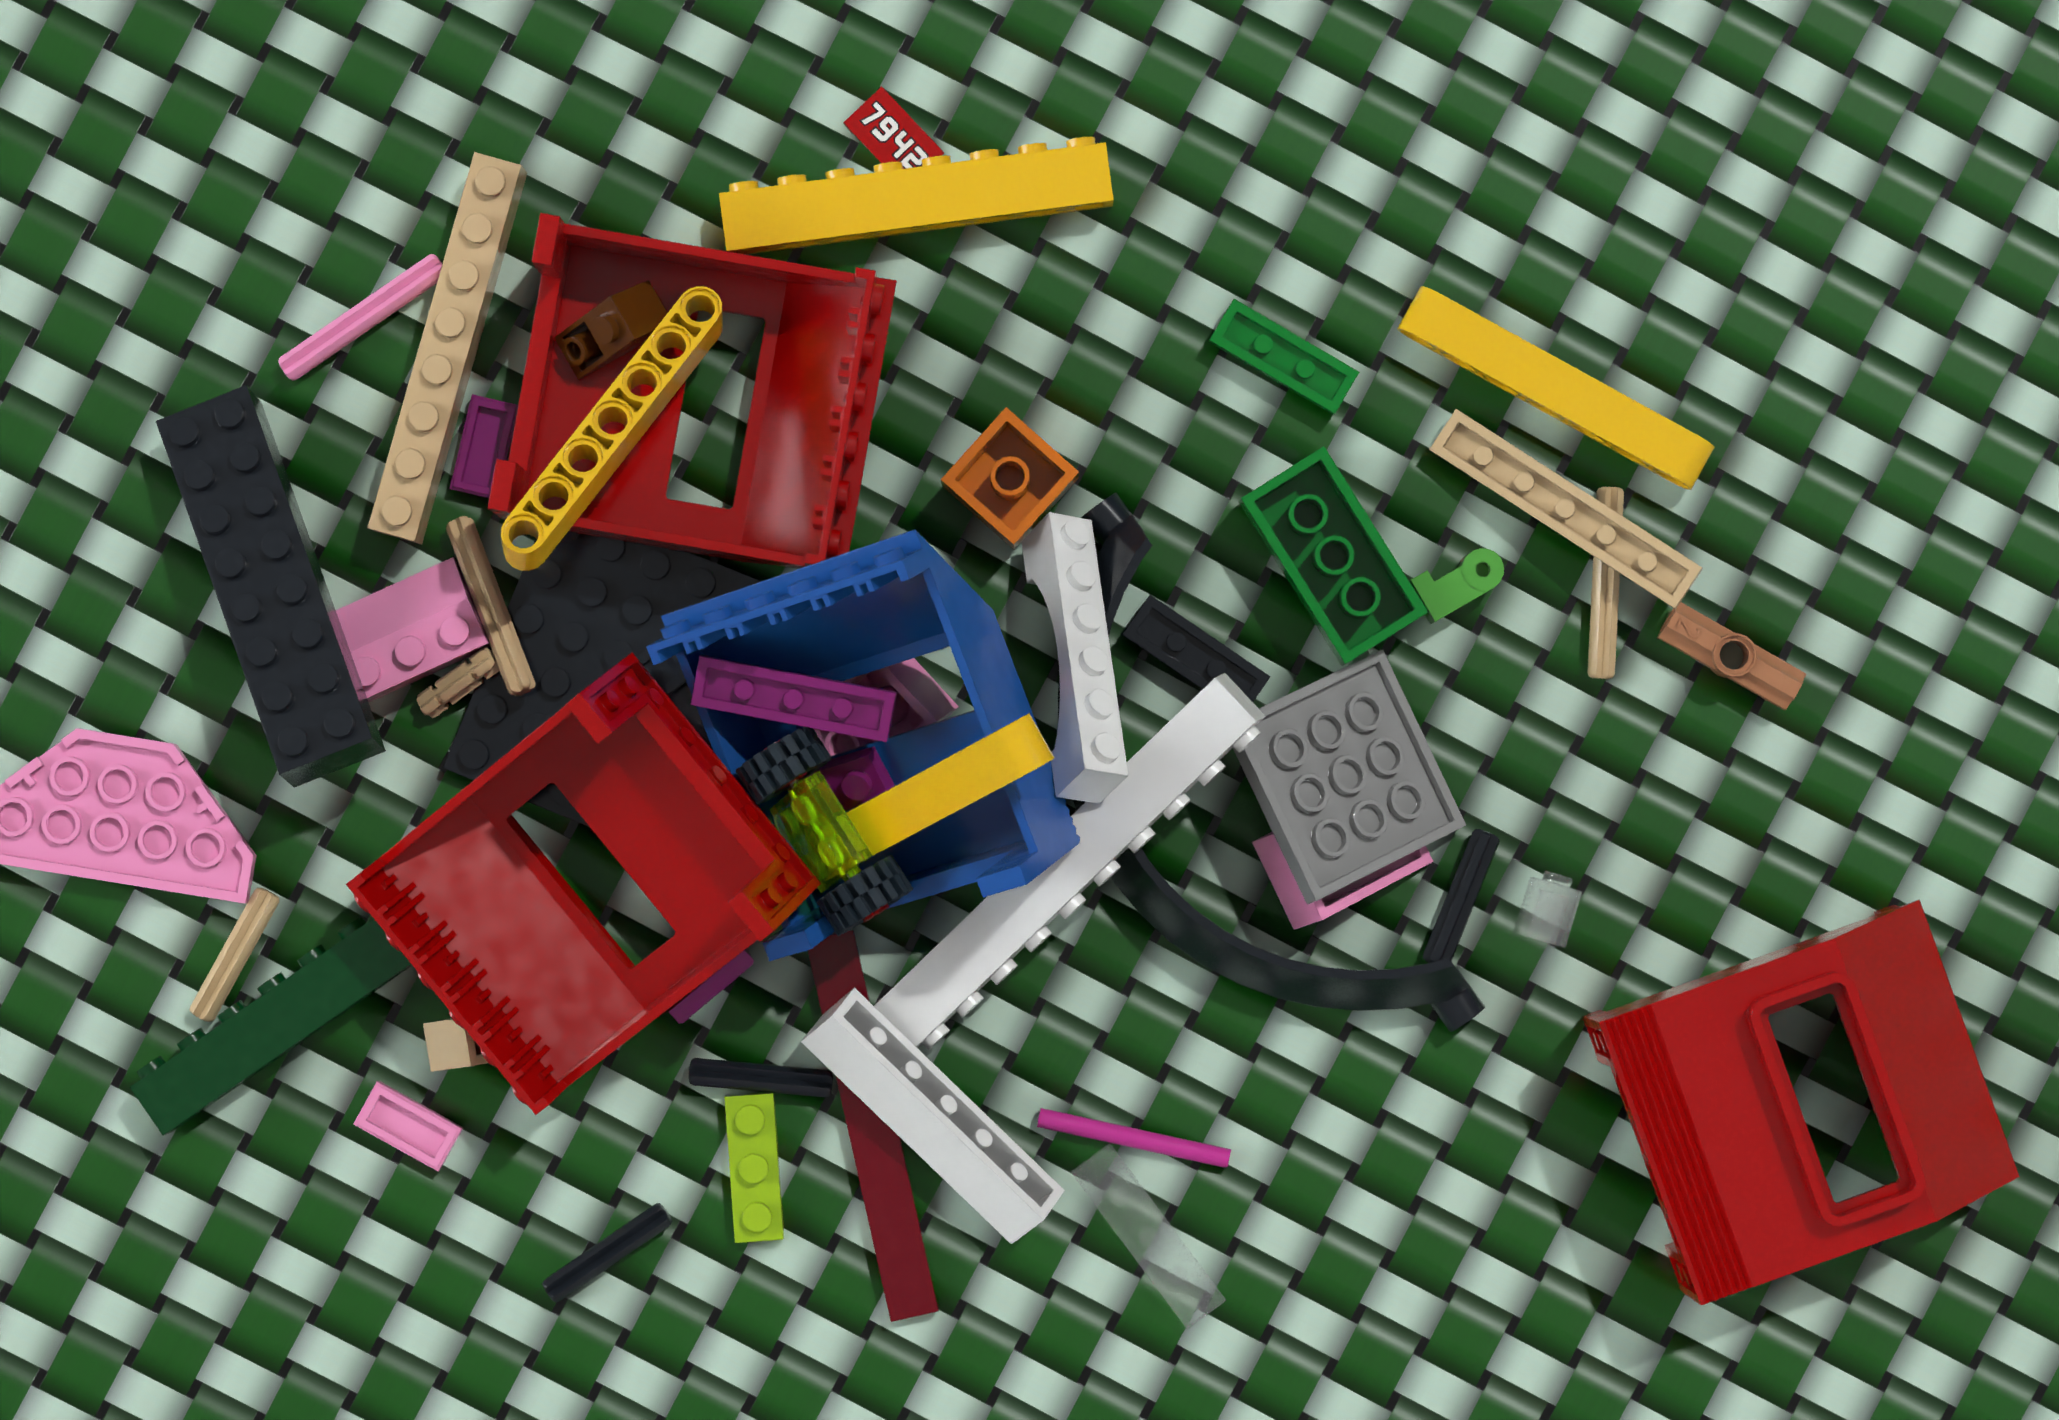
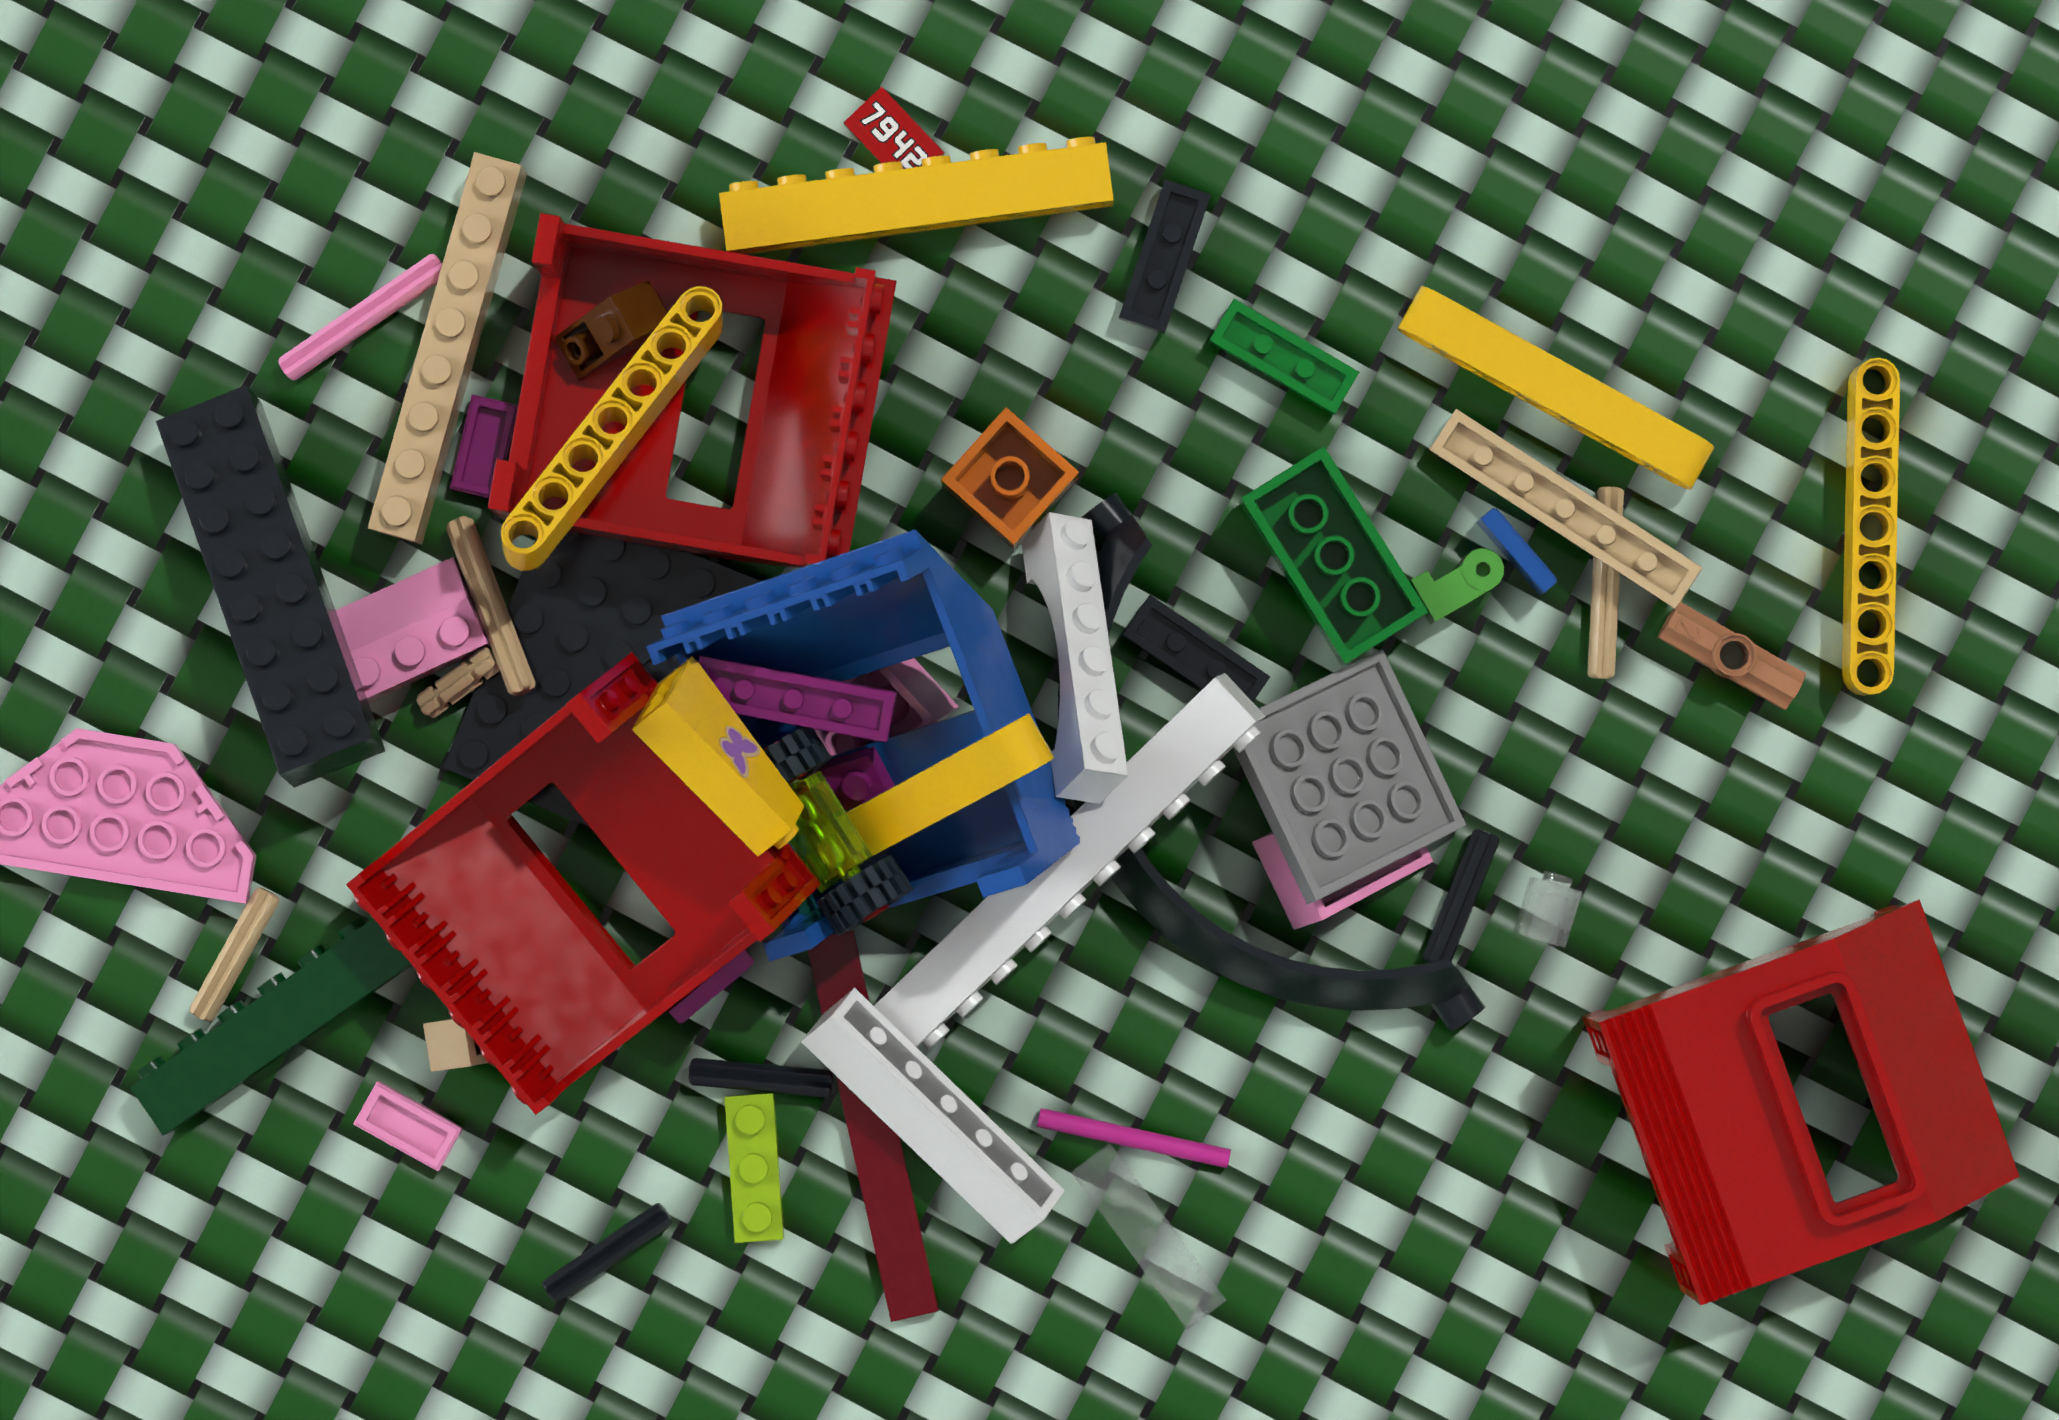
(718, 758): none -> yellow slope
(1164, 256): none -> black plate
(1517, 551): none -> blue tile
(1882, 505): none -> yellow beam

